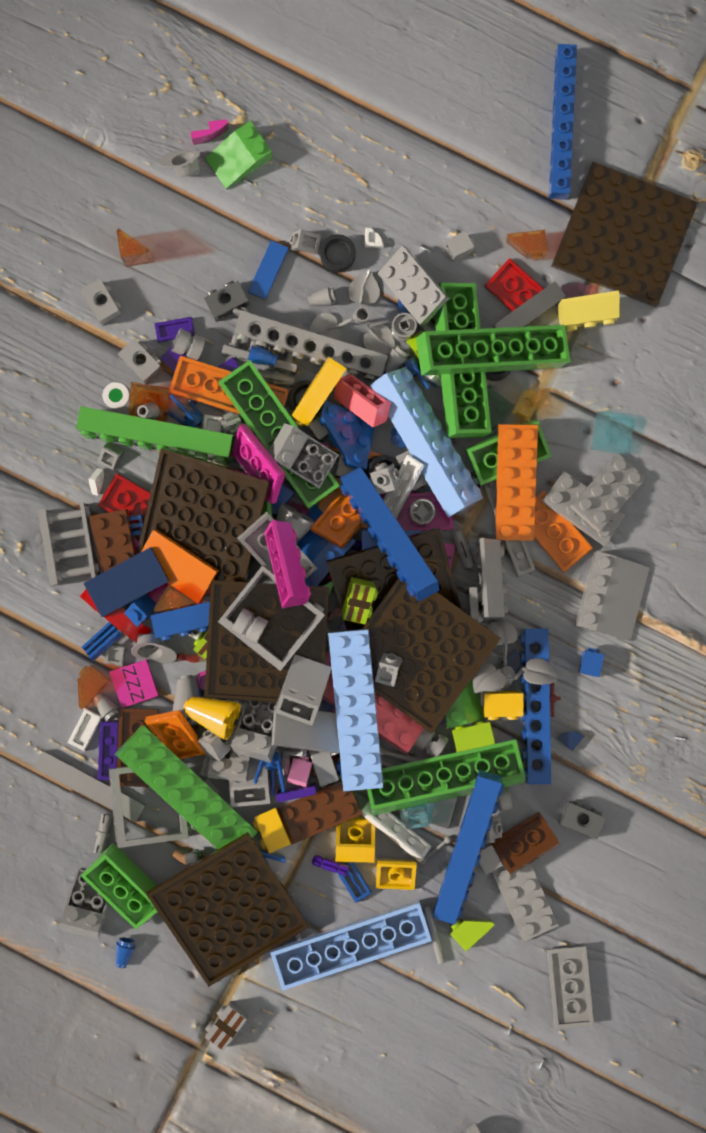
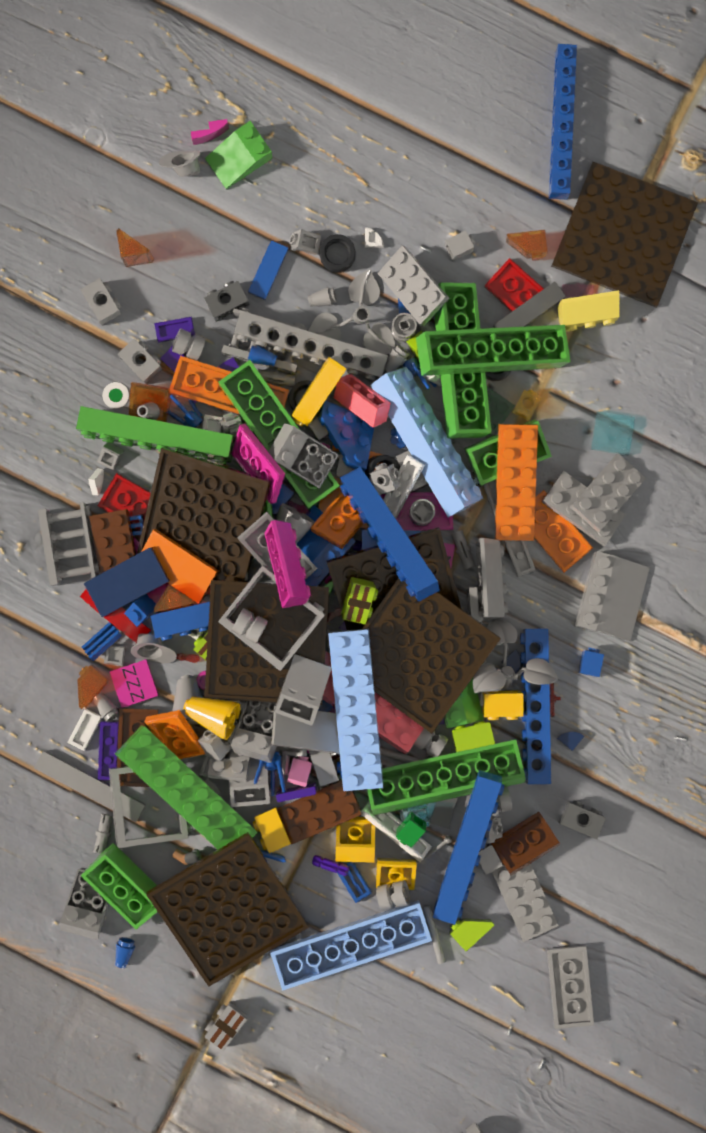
(388, 669): light grey bracket -> none
(393, 895): none -> light grey wheel
(411, 830): none -> green brick

